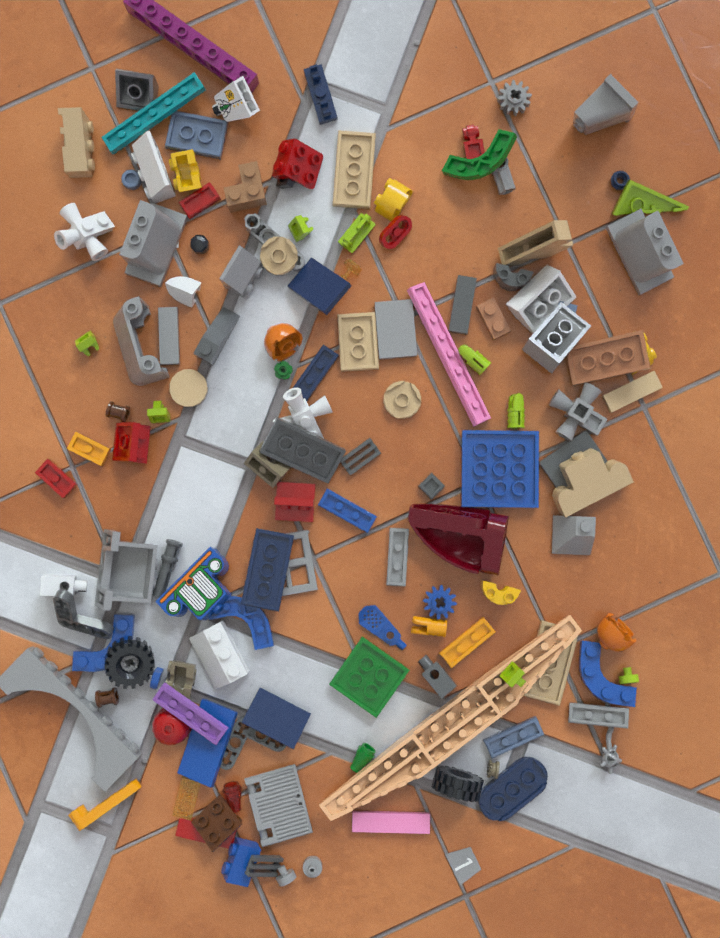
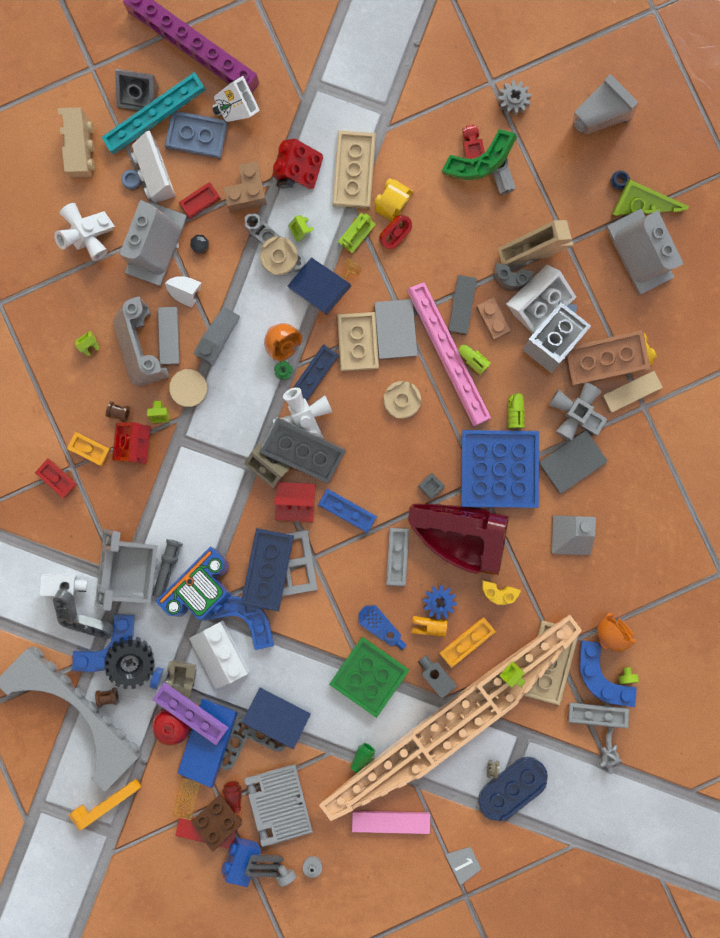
(186, 170): yellow cylinder -> none
(241, 272): light grey slope -> none
(320, 94): dark blue plate -> none
(373, 446): dark grey tile -> none
(457, 783): black bush -> none
(513, 737): sand blue tile -> none
(588, 481): tan brick -> none

